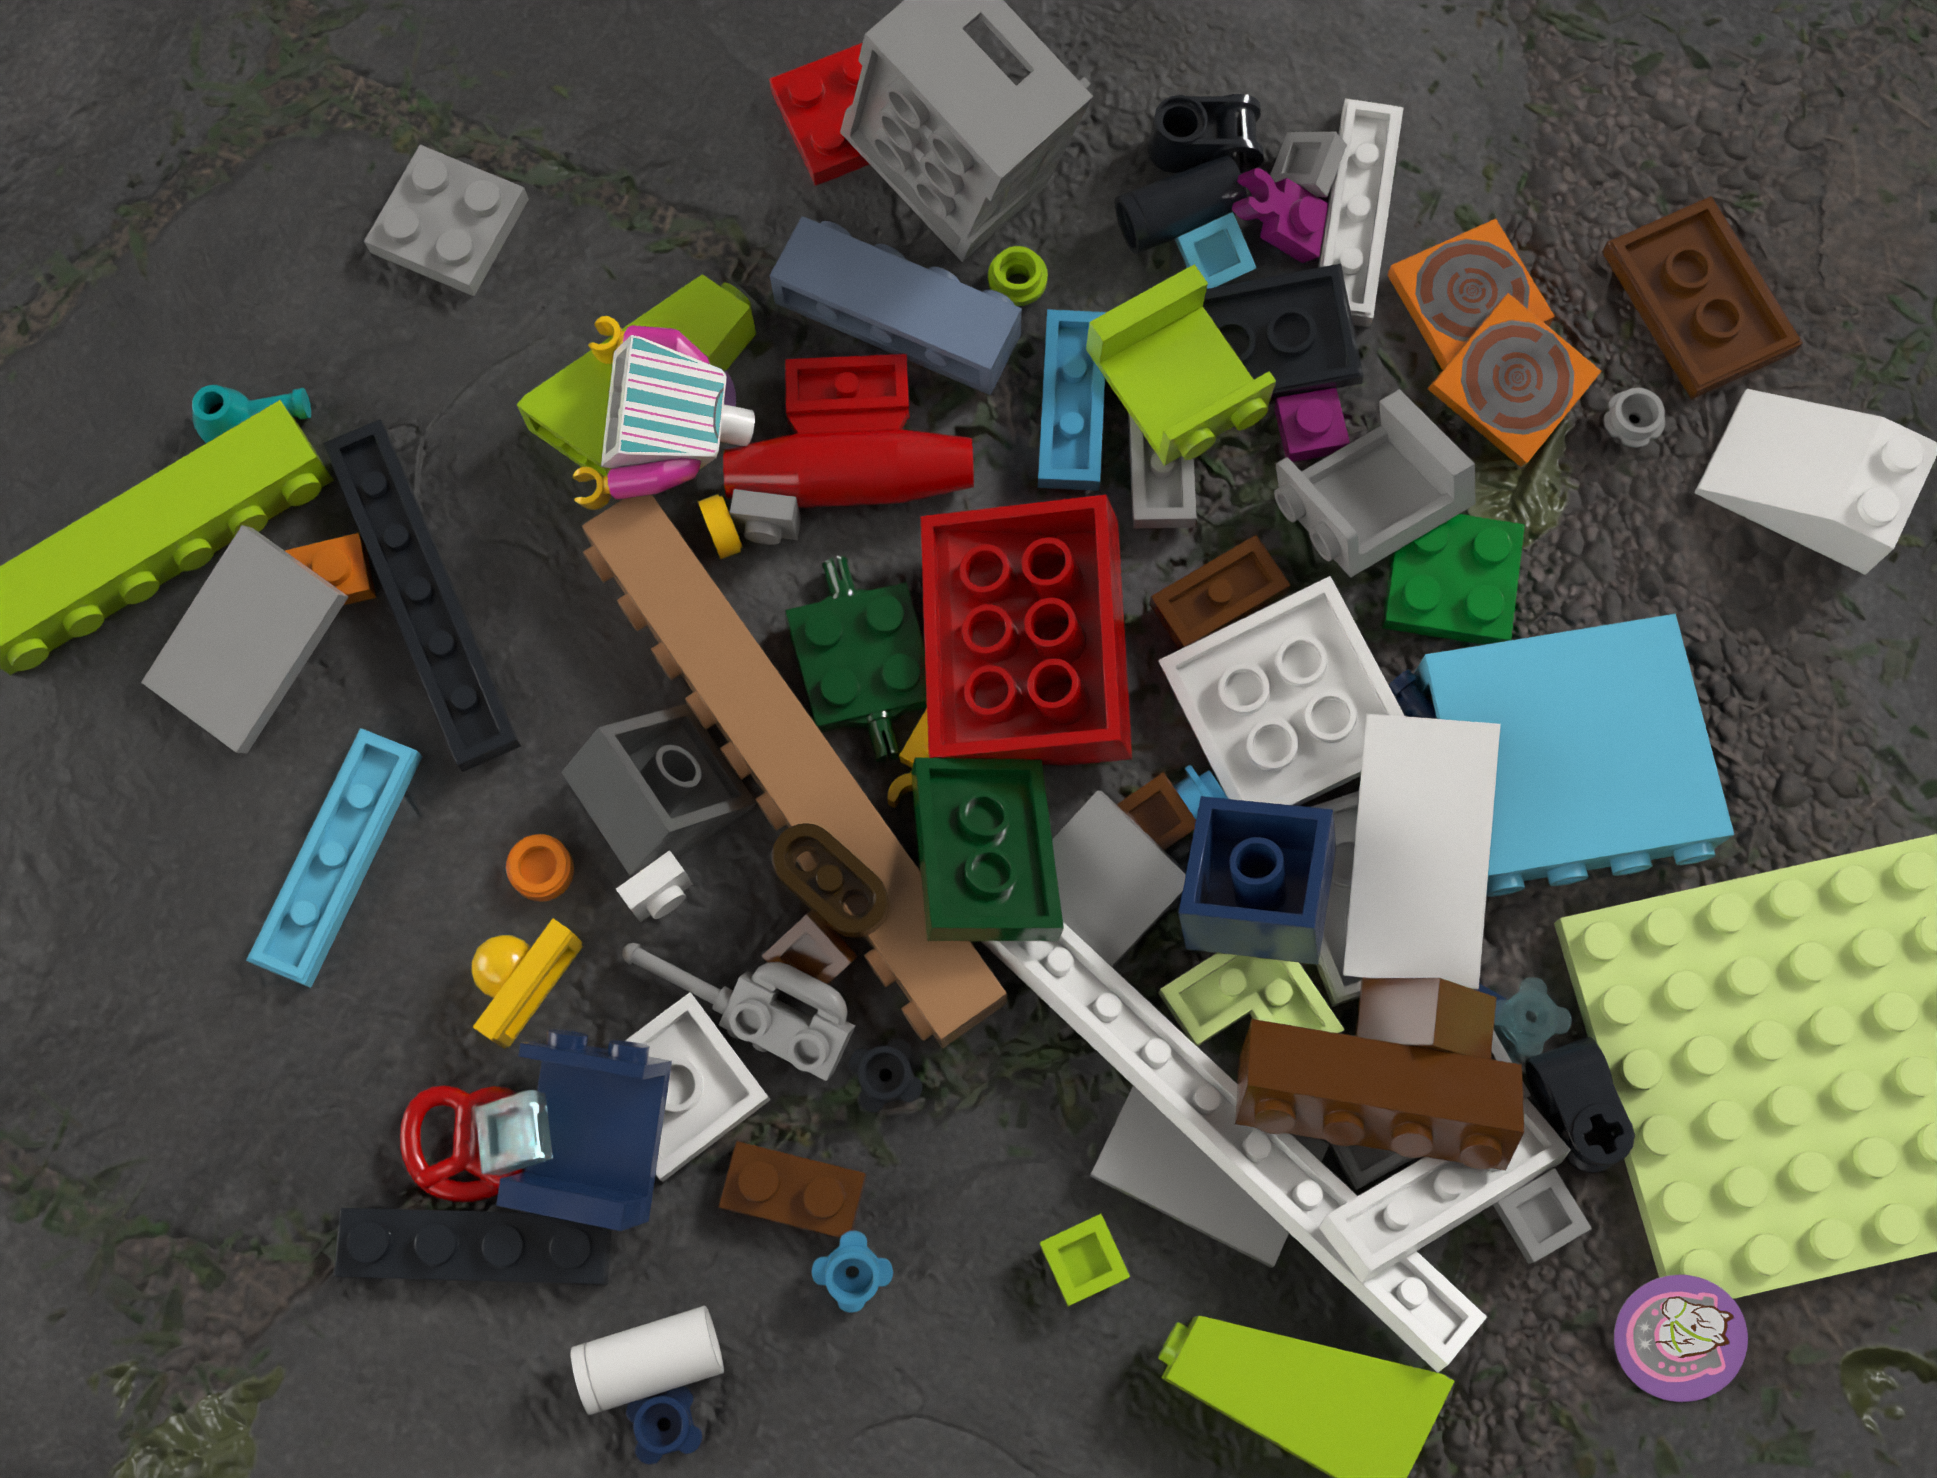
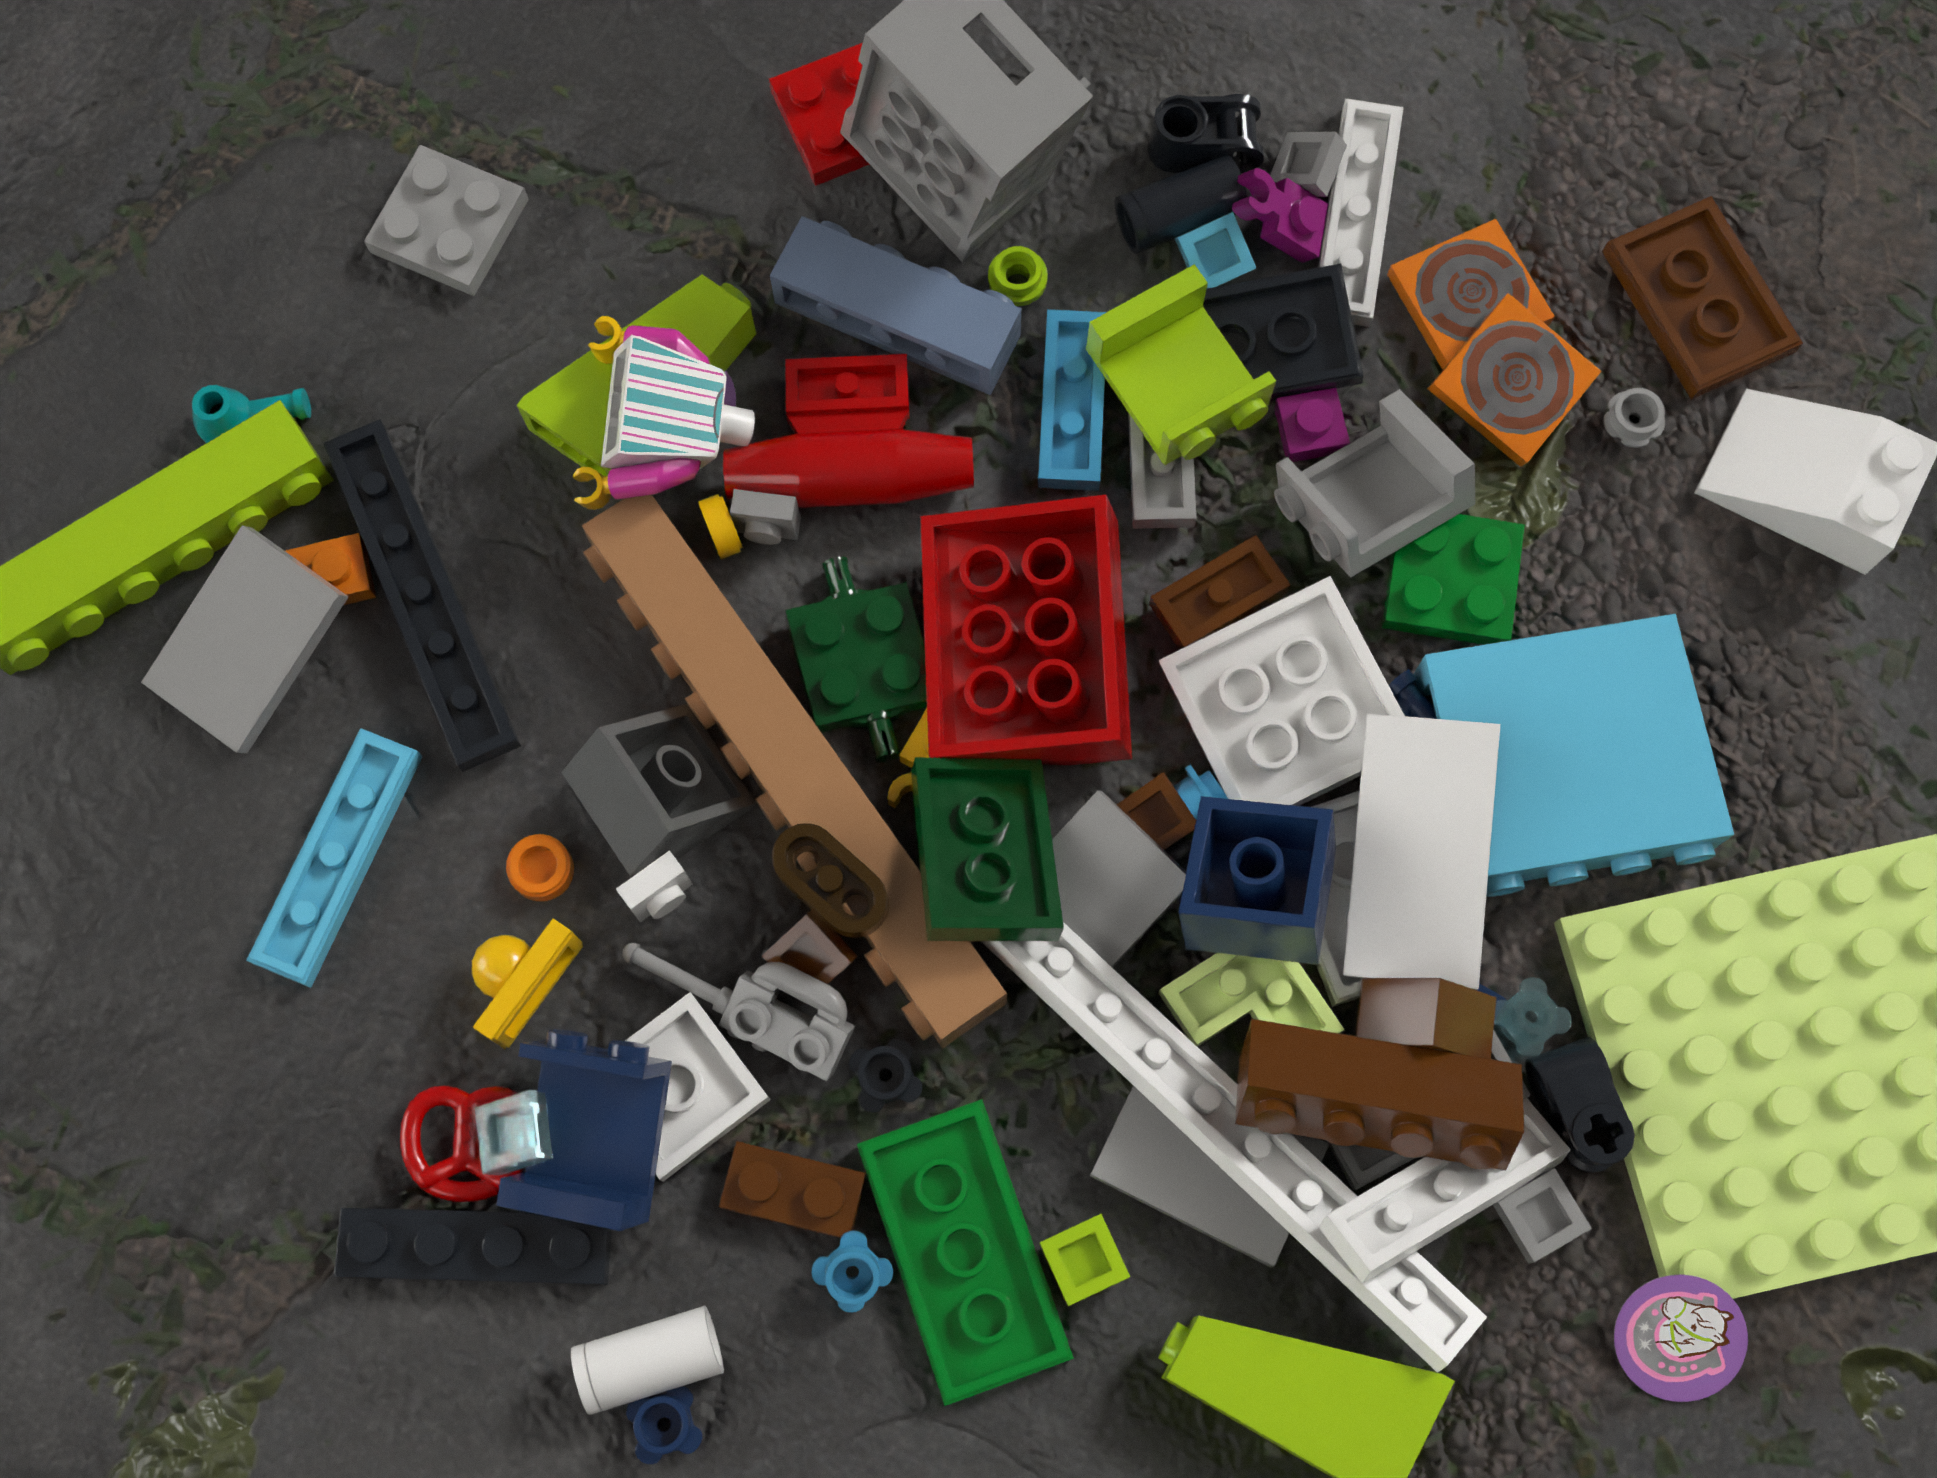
(964, 1252): none -> green tile

